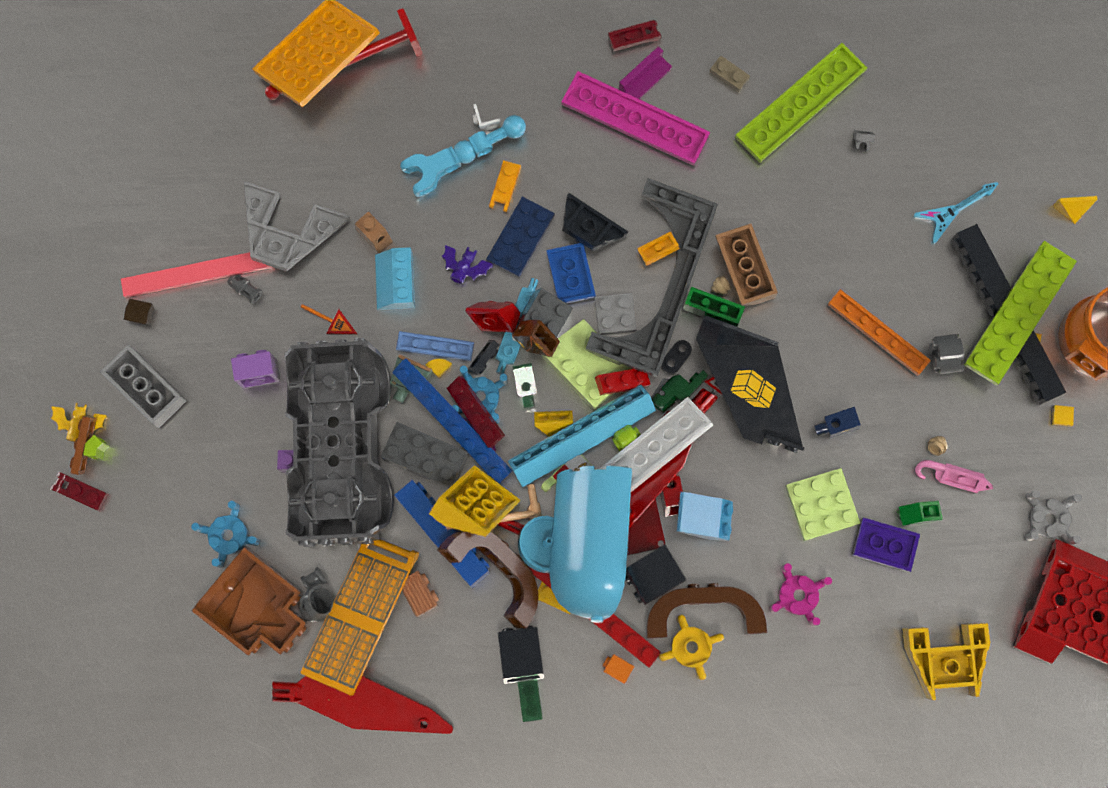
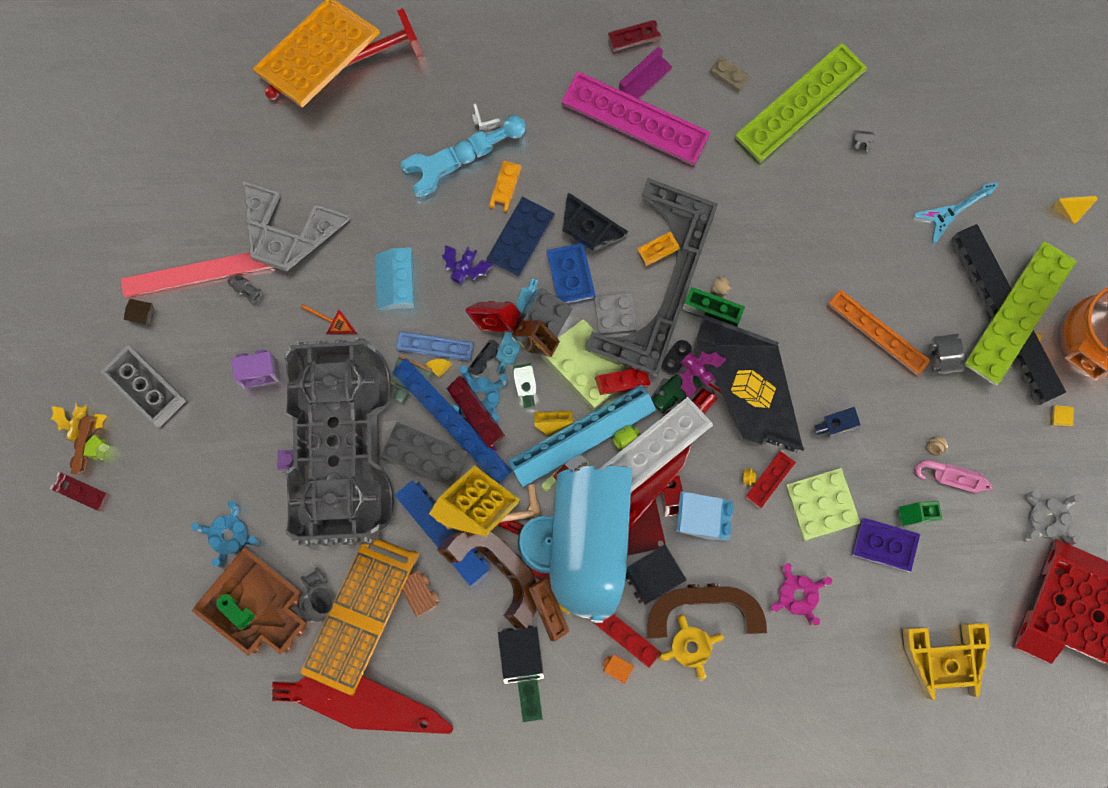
(230, 609): none -> green leg
(371, 231): medium nougat torso -> none
(548, 609): none -> dark orange plate
(696, 367): none -> magenta animal
(747, 265): medium nougat slope -> none
(749, 476): none -> yellow plate
(770, 479): none -> red plate

